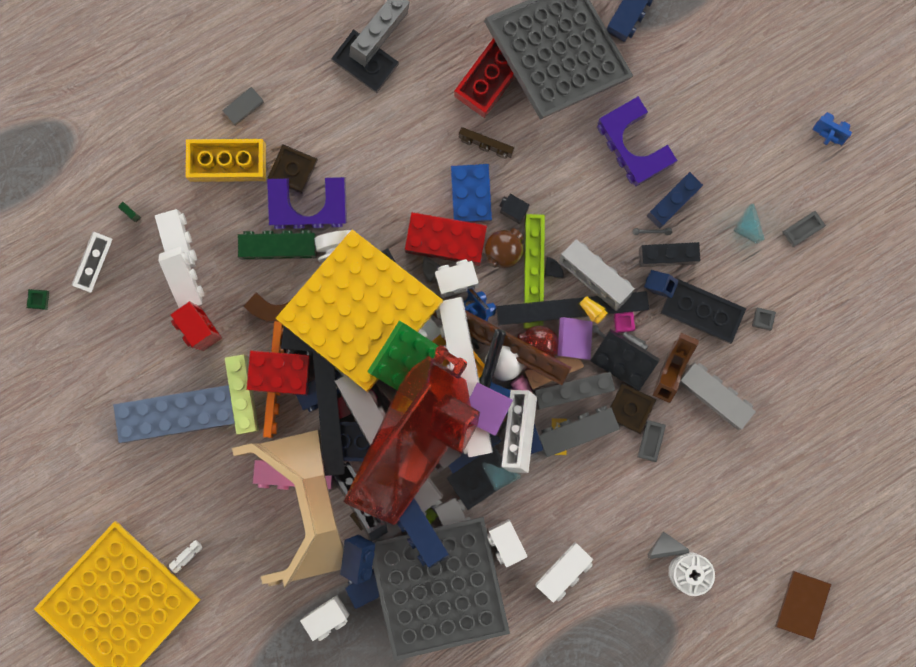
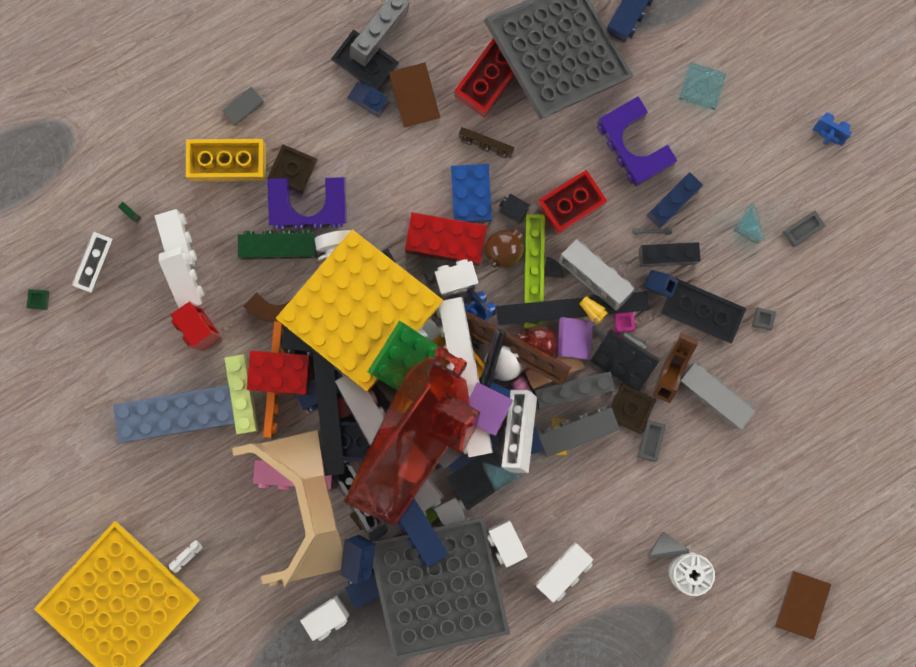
(369, 98): none -> dark blue slope
(414, 94): none -> reddish brown tile
(572, 202): none -> red brick
(702, 86): none -> clear light blue tile

